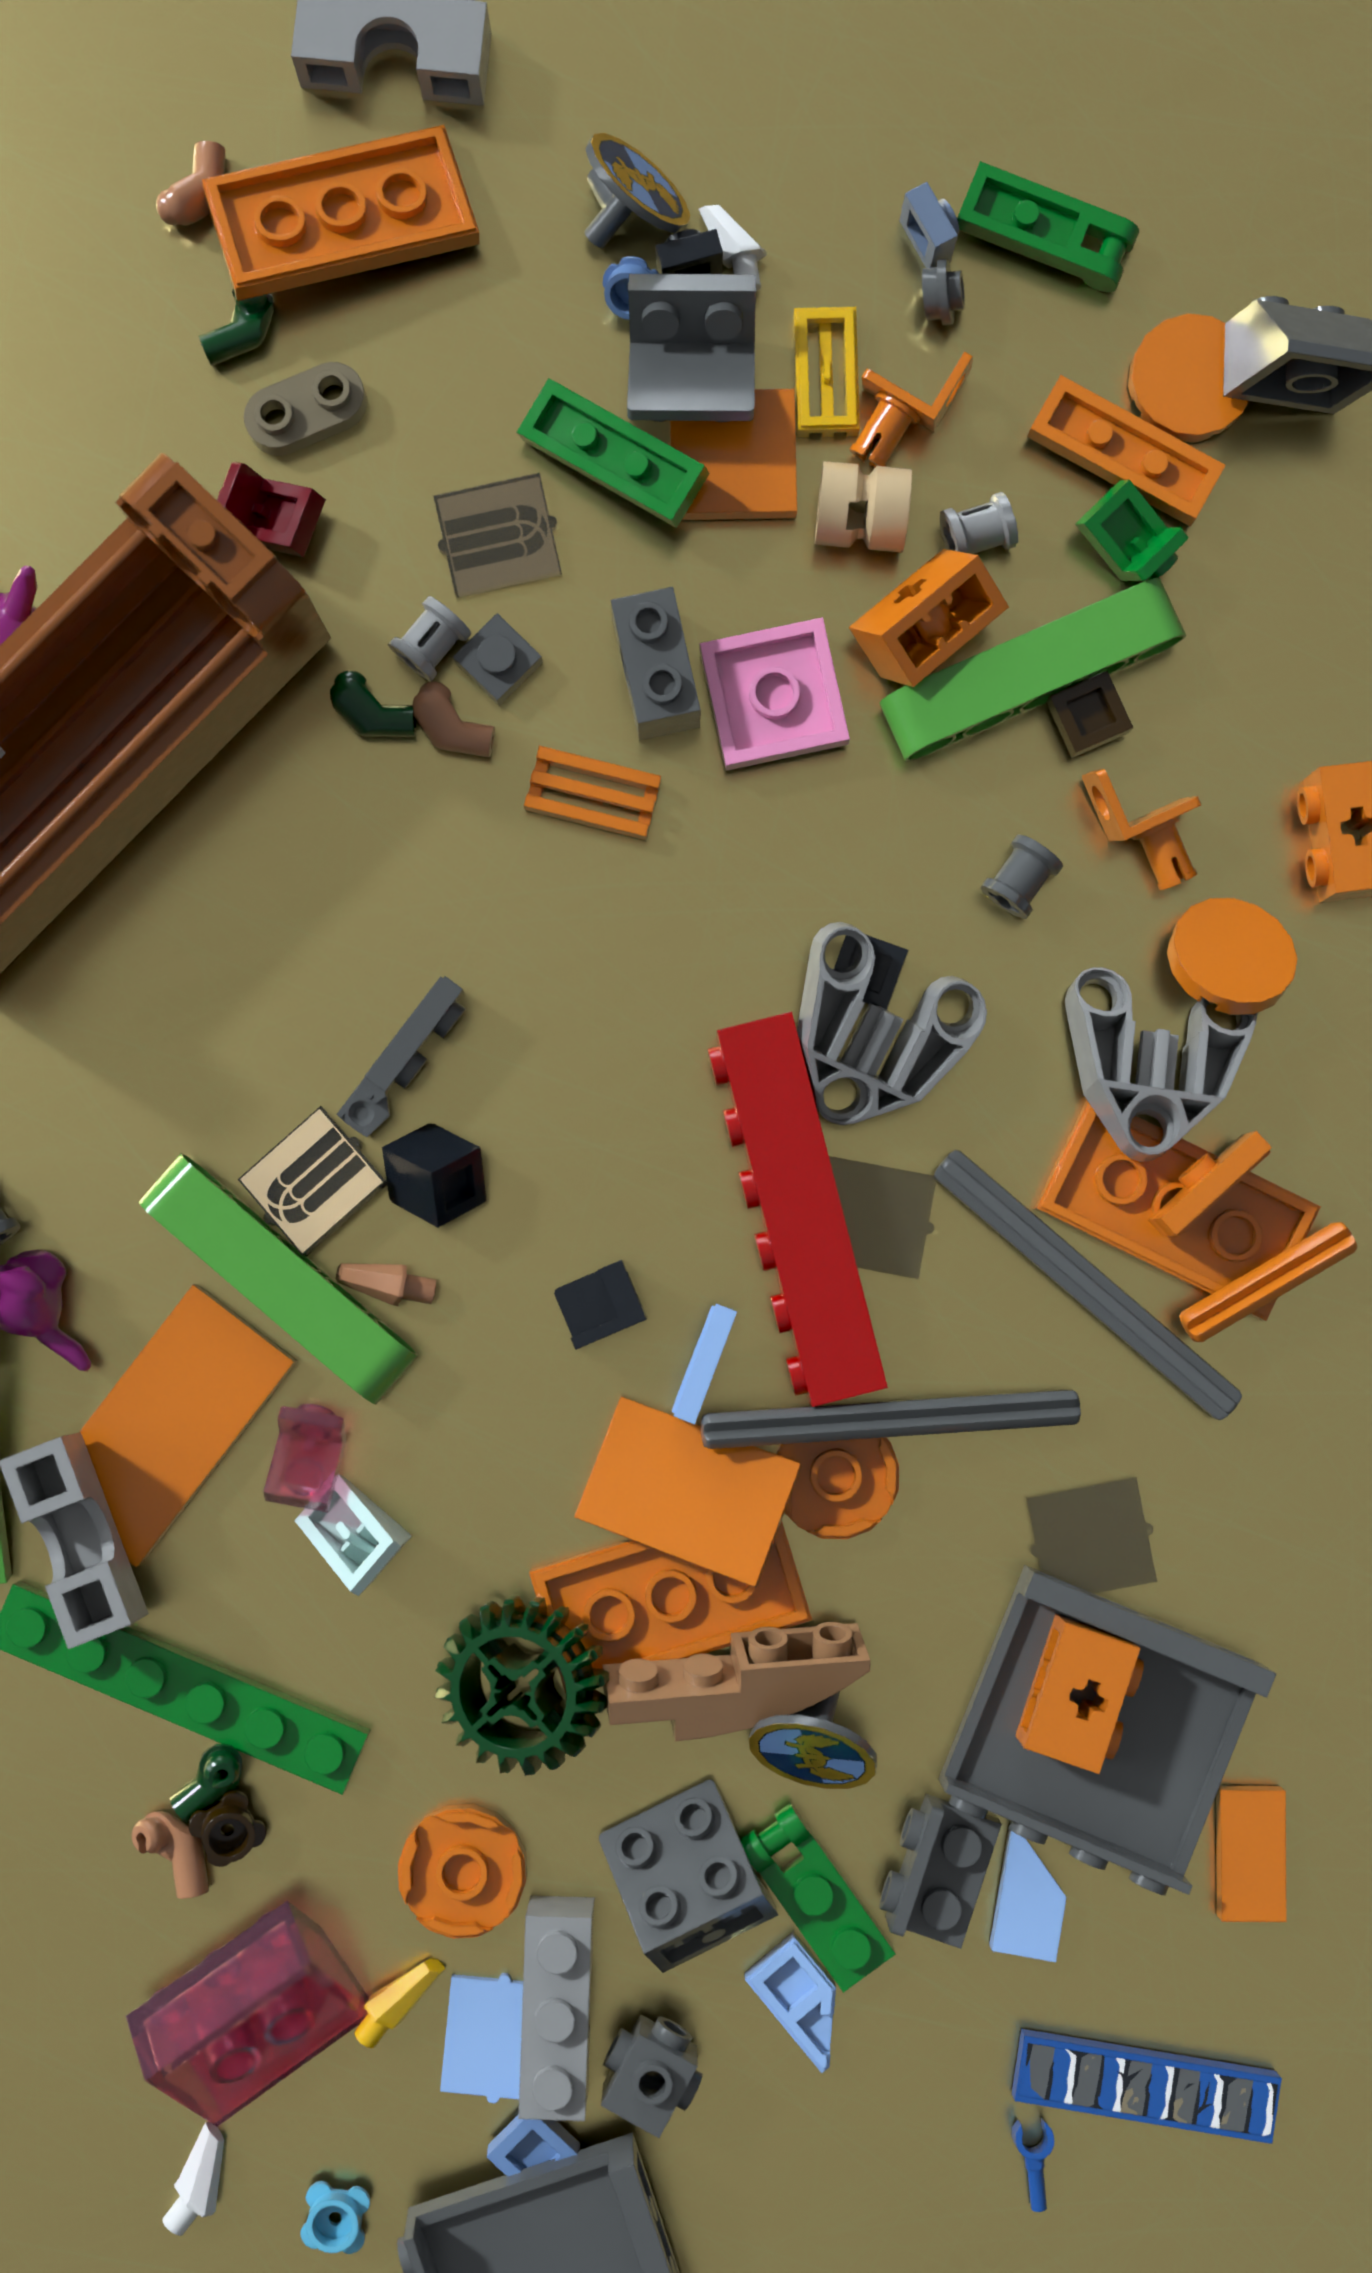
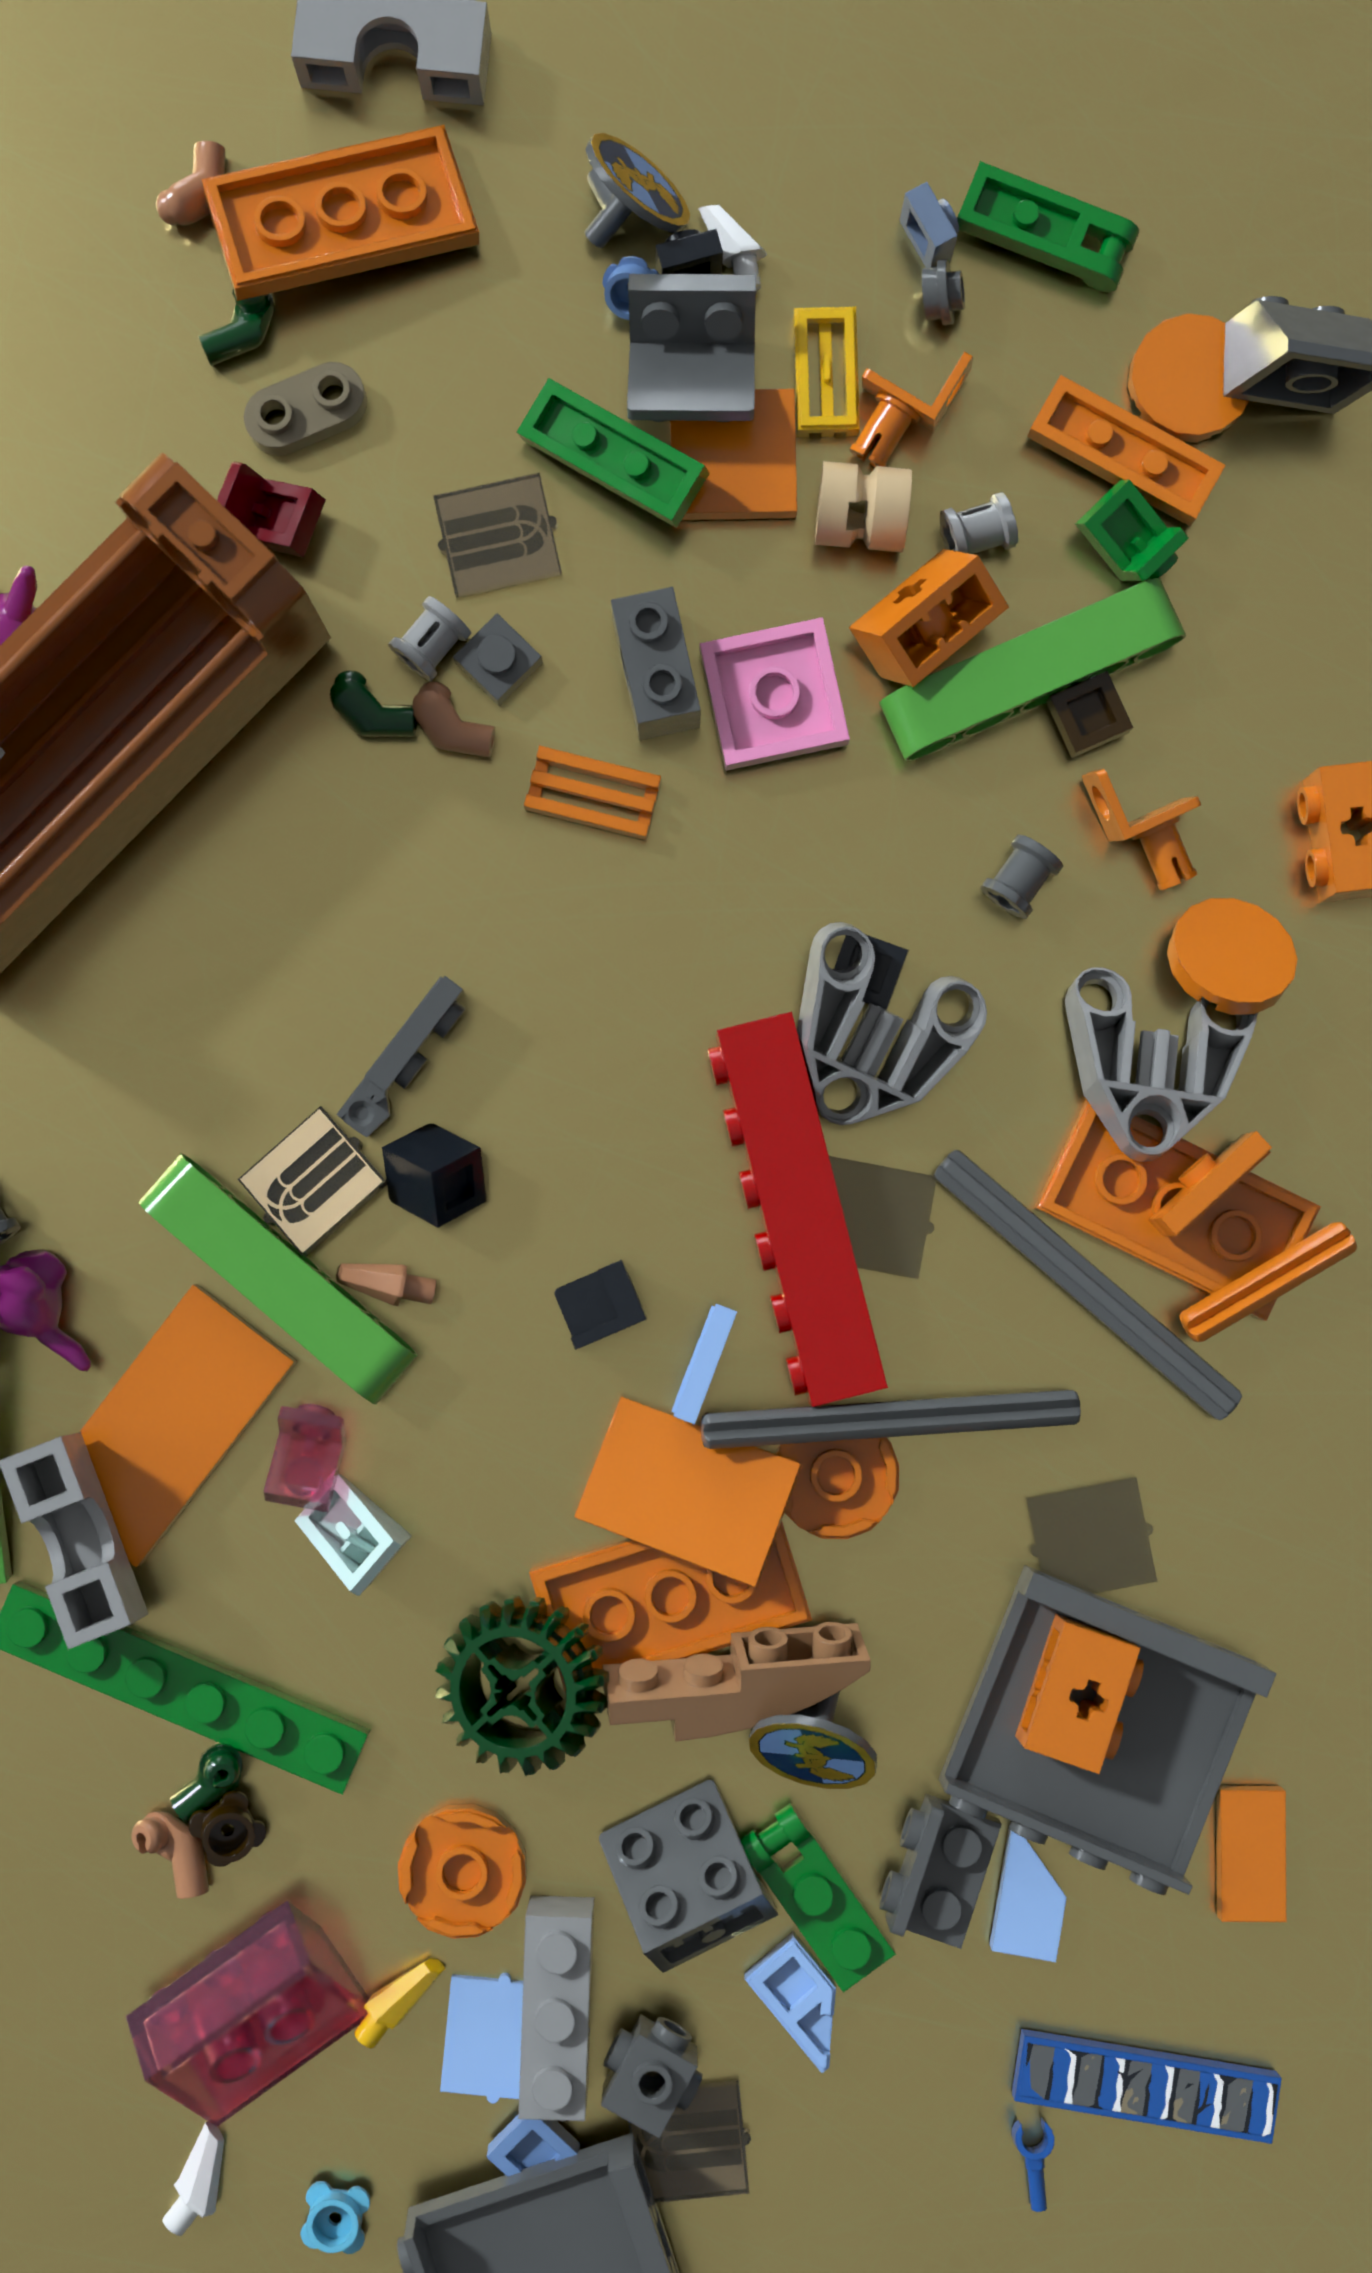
(700, 2147): none -> clear smoke piece

